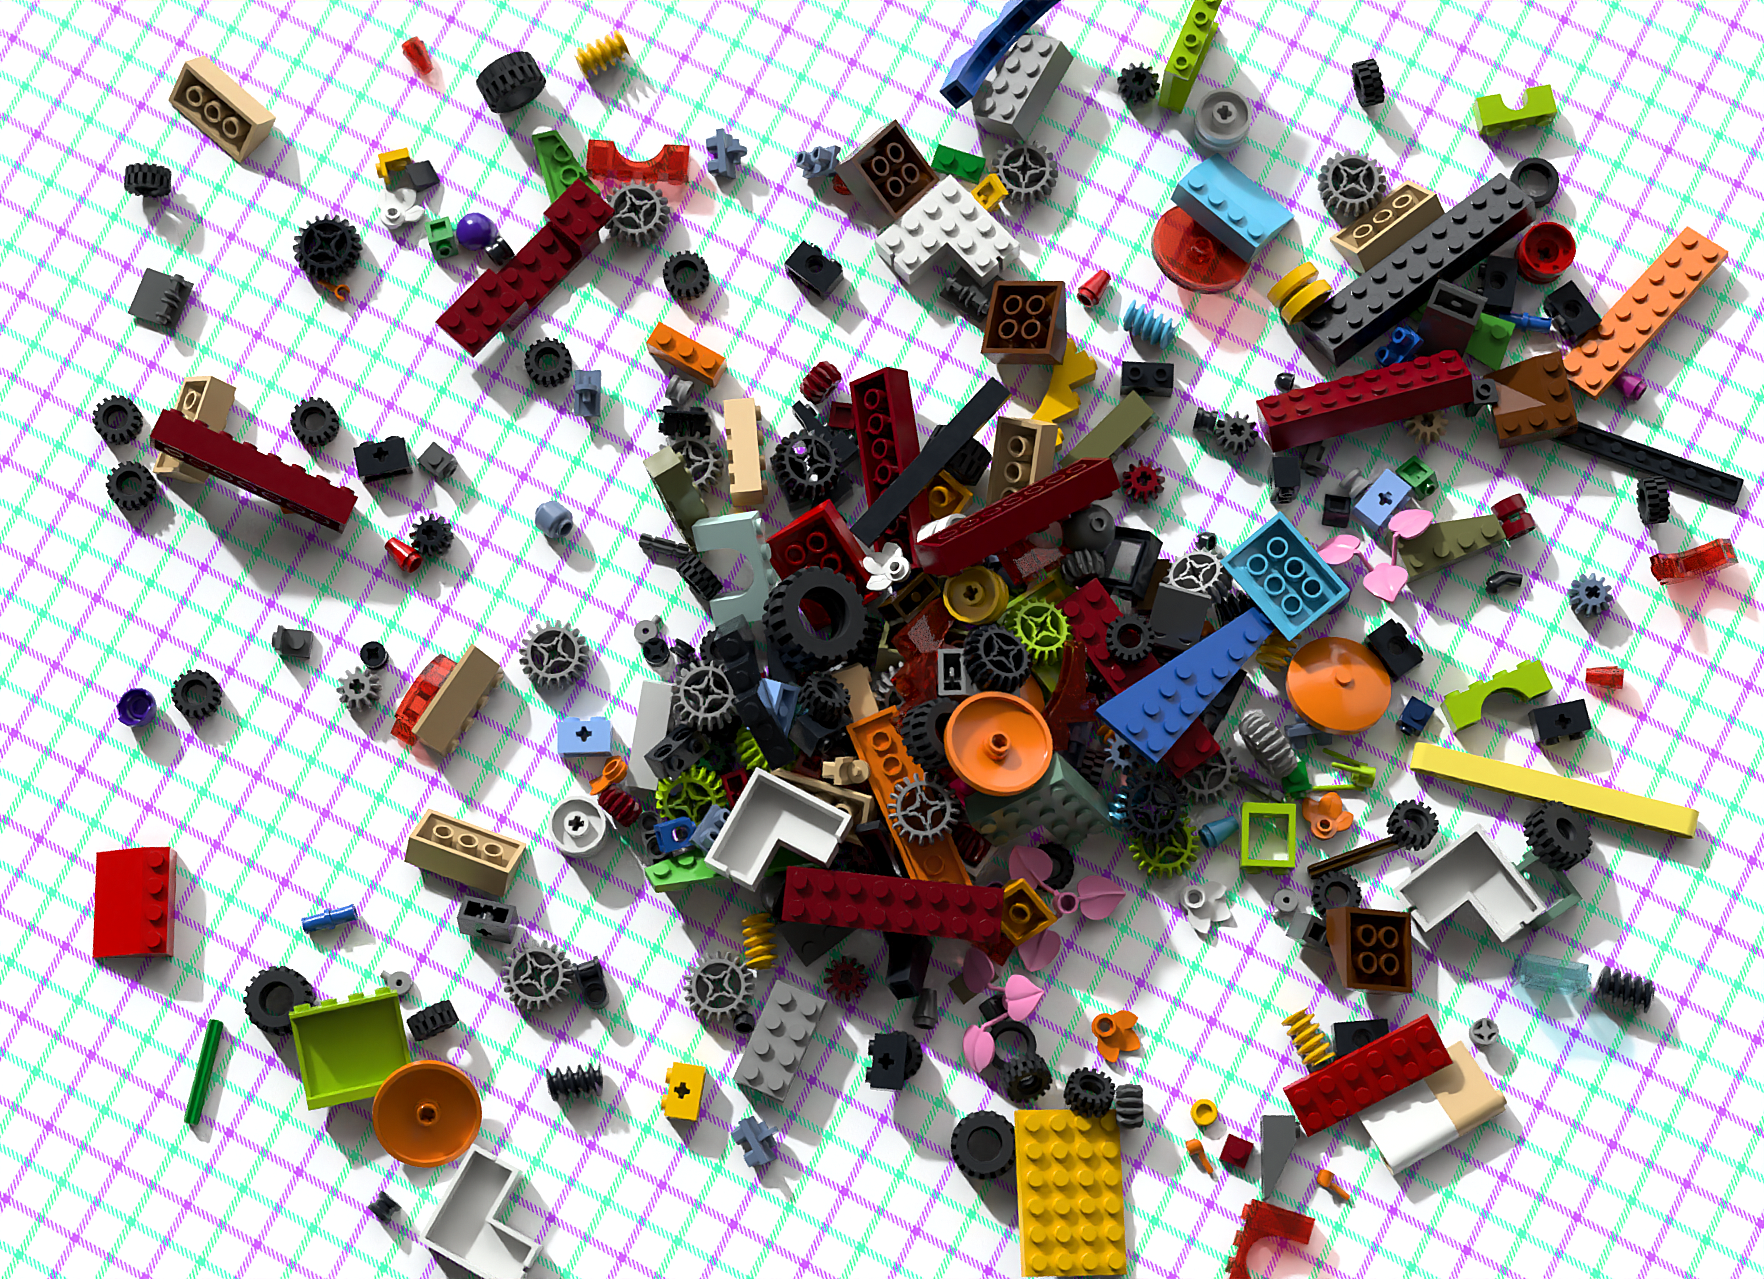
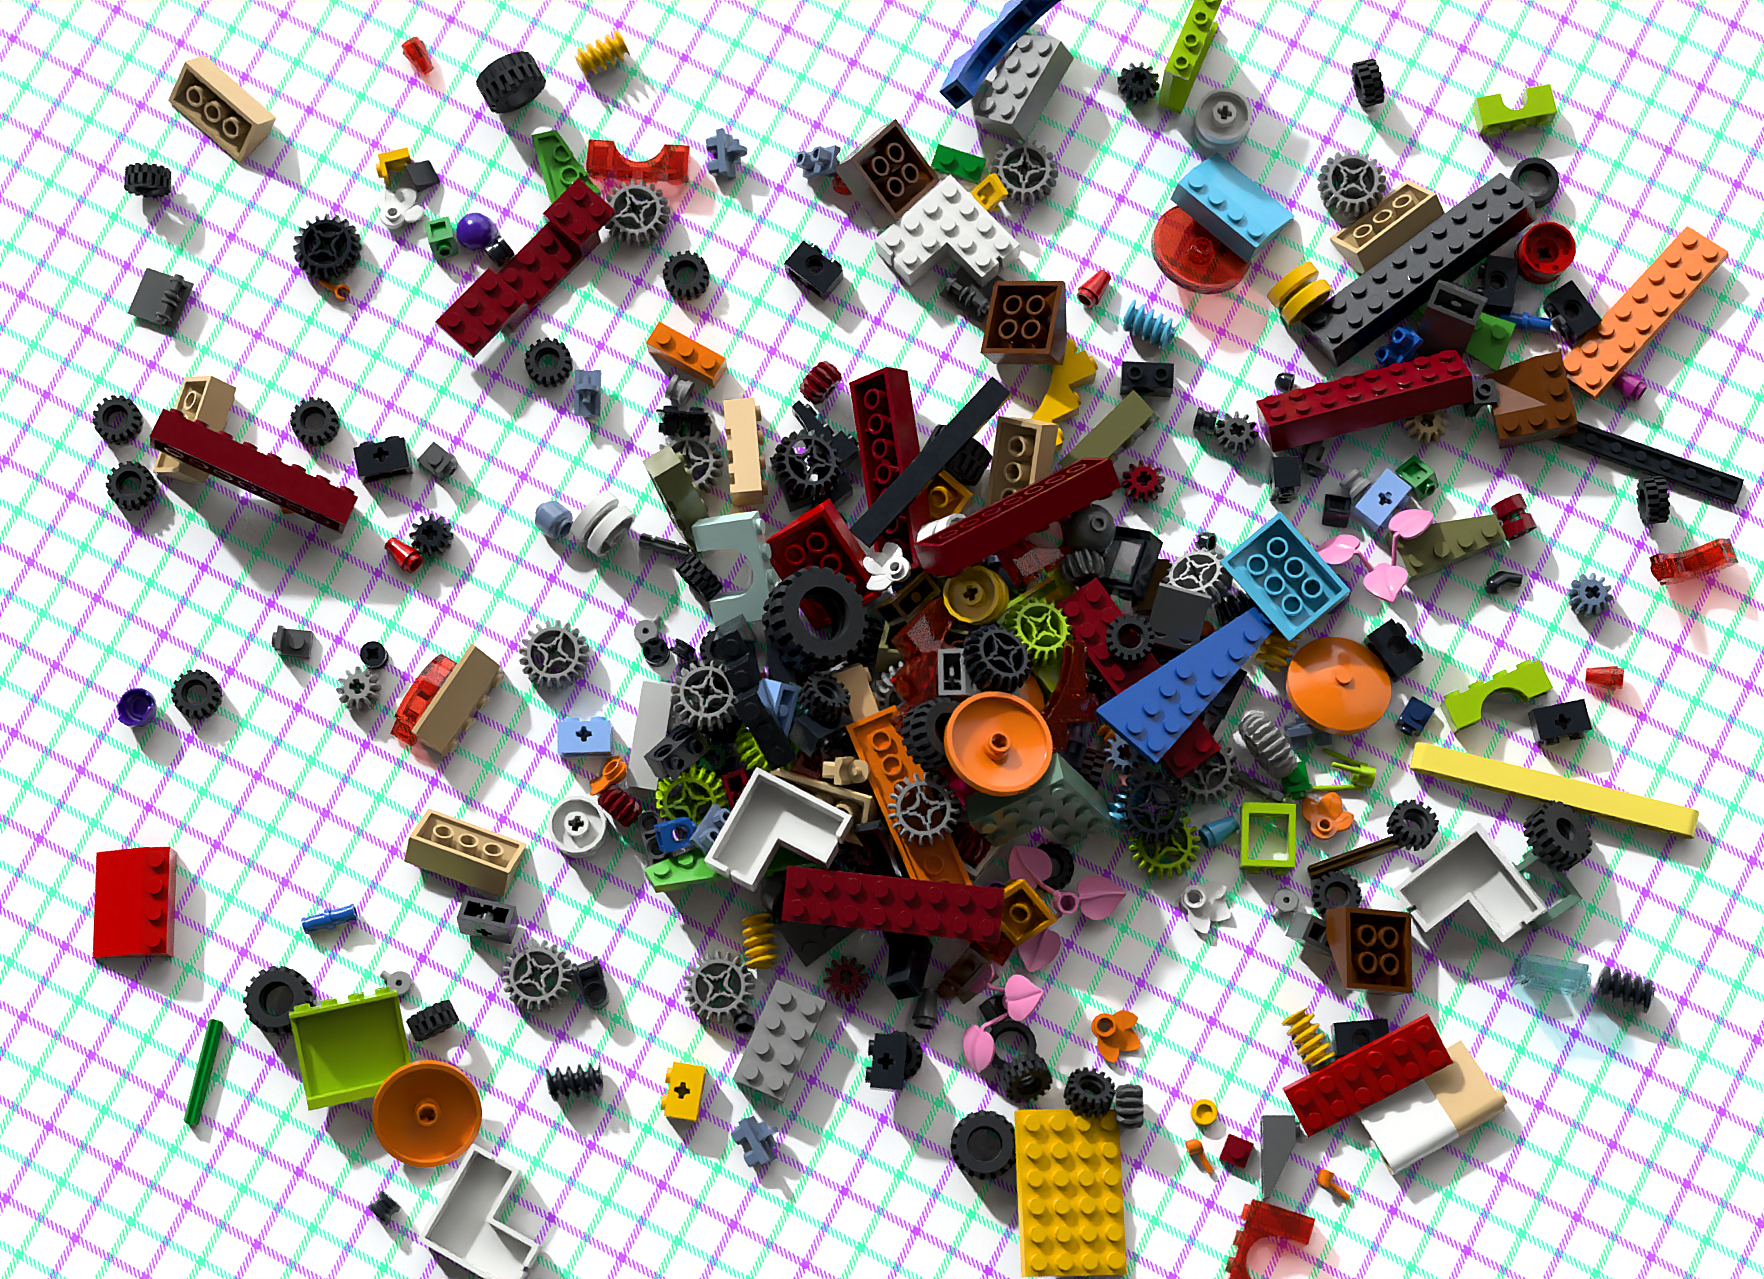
(602, 523): none -> white wheel
(841, 416): dark red plate -> none
(964, 971): none -> reddish brown plate
(1488, 1030): light grey wheel -> none

